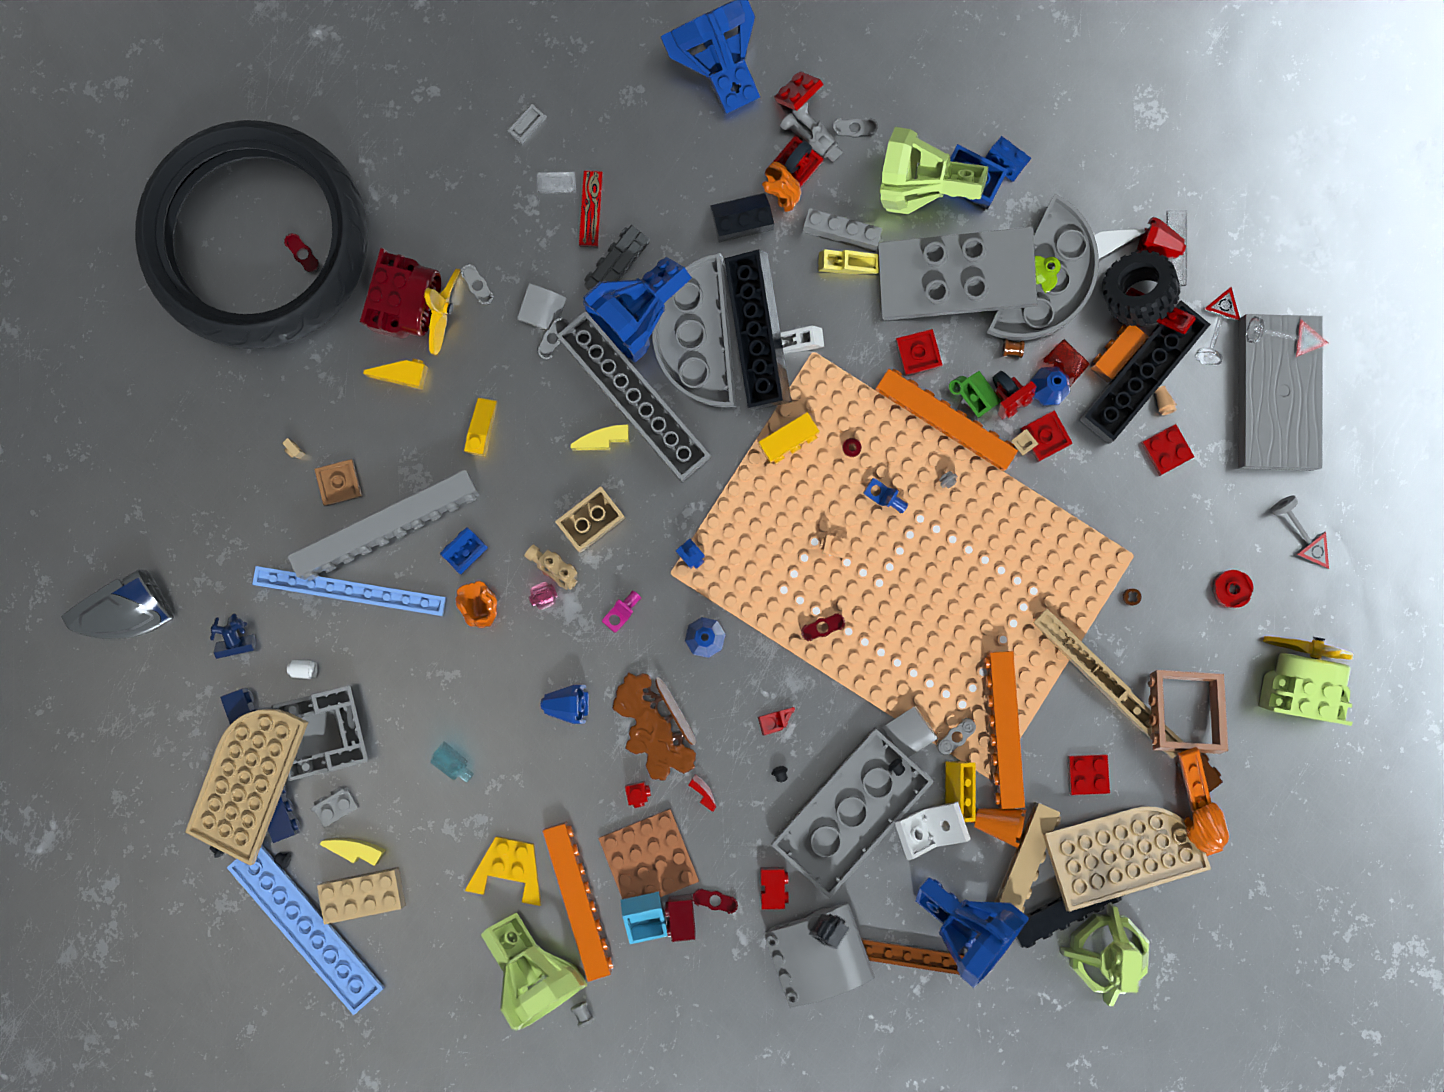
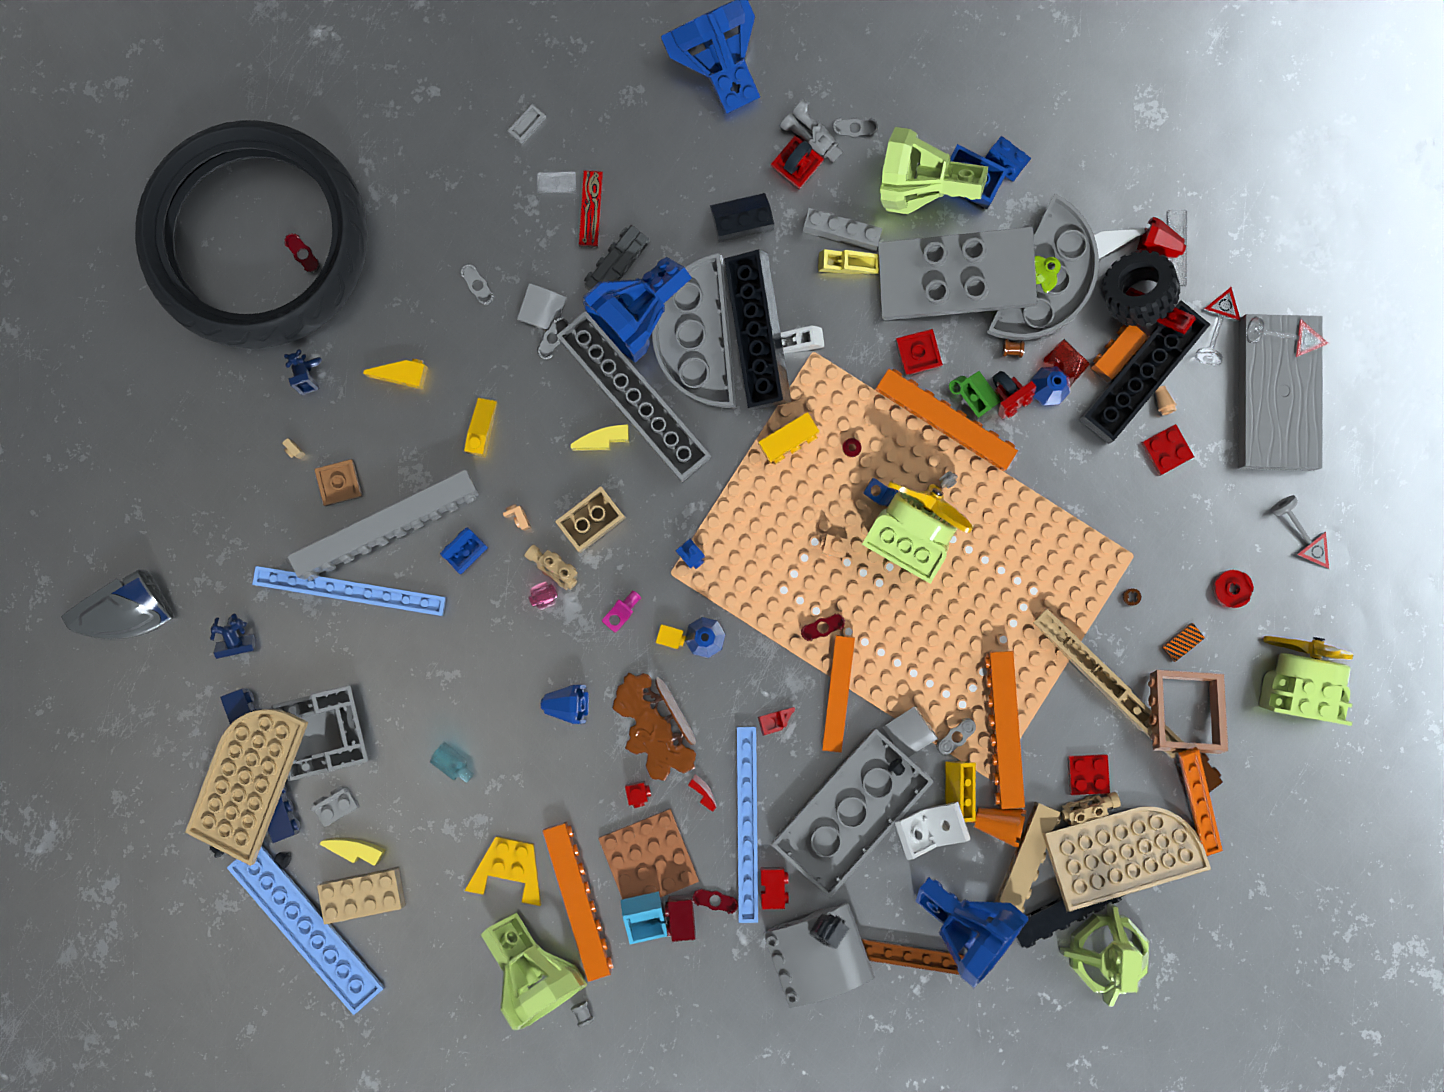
(302, 381): none -> dark blue piece
(302, 669): white brick -> none
(407, 300): dark red brick -> none
(477, 604): orange hair -> none
(520, 519): none -> light nougat bracket
(670, 637): none -> yellow brick
(747, 825): none -> light blue plate
(780, 773): black piece -> none
(782, 185): orange hair -> none
(798, 90): red plate -> none
(838, 693): none -> orange tile
(916, 530): none -> yellowish green brick
(1024, 442): tan plate -> none
(1049, 435): red plate -> none
(1083, 812): none -> tan brick
(1183, 642): none -> tile
(1208, 828): orange hair -> none

